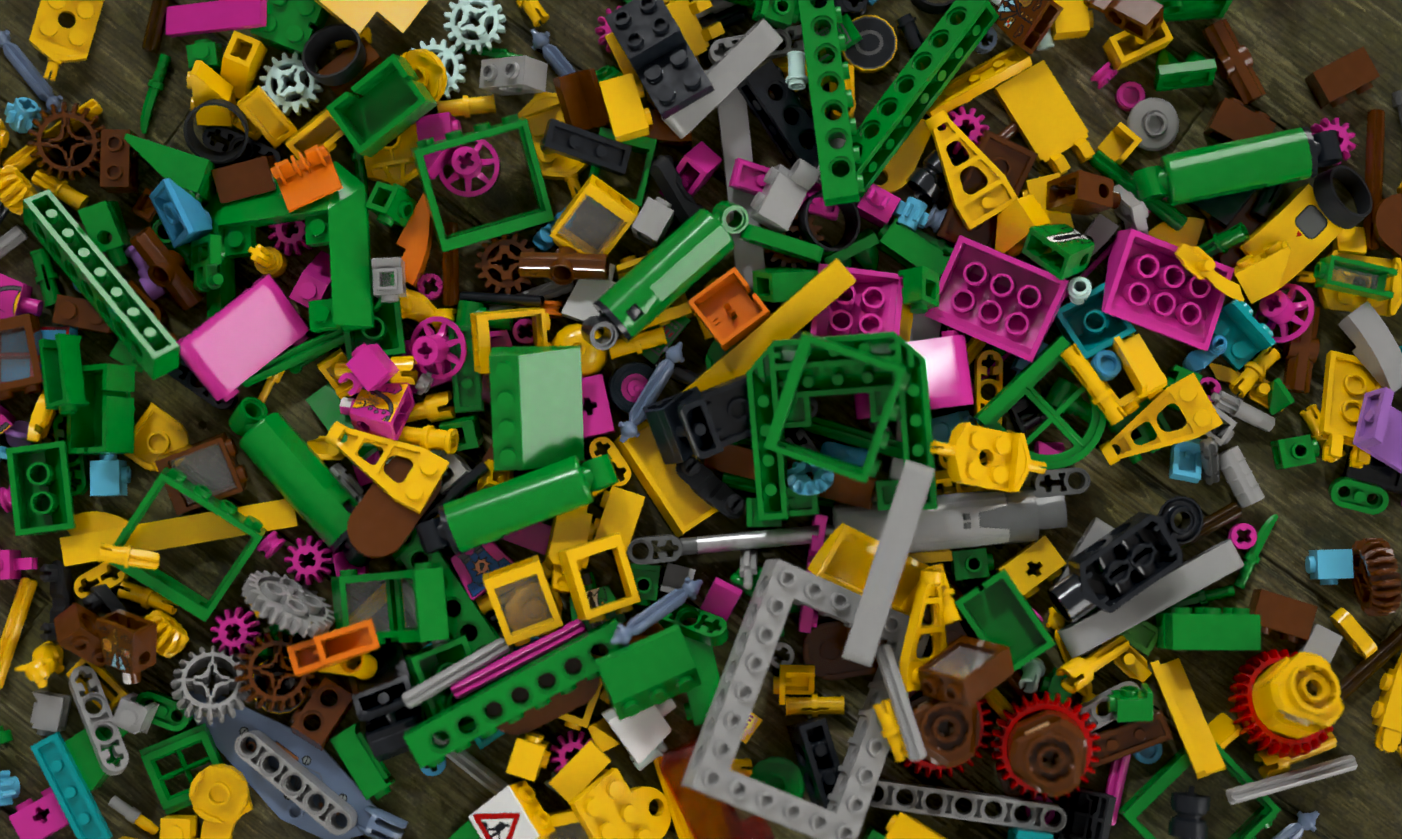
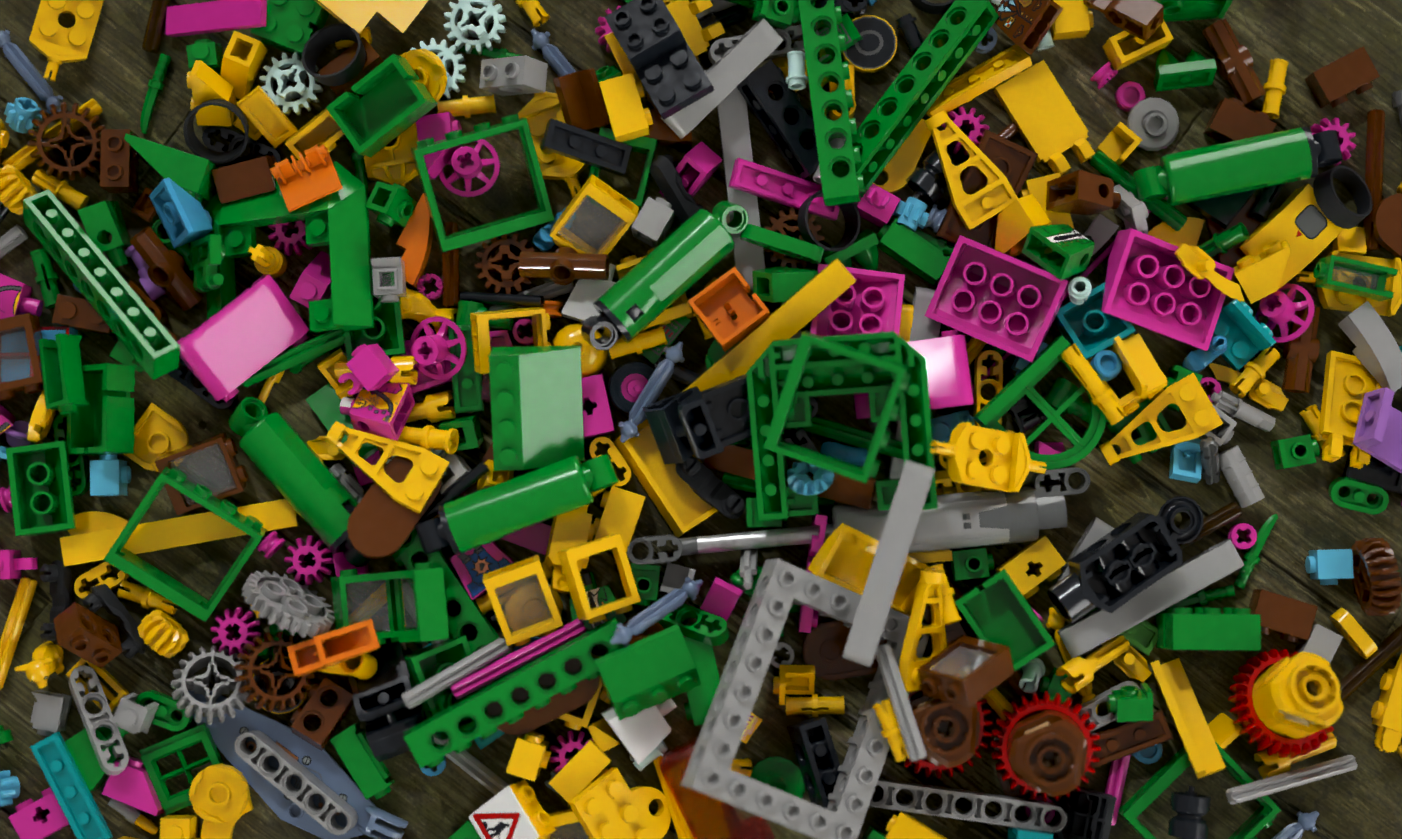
(128, 556): yellow axle -> none
(128, 643): reddish brown torso -> none
(134, 788): none -> dark pink slope
(424, 383): light grey piece -> none
(783, 195): light grey hinge -> none
(920, 288): green brick -> none
(1275, 87): none -> yellow pin
(1278, 397): green slope -> none

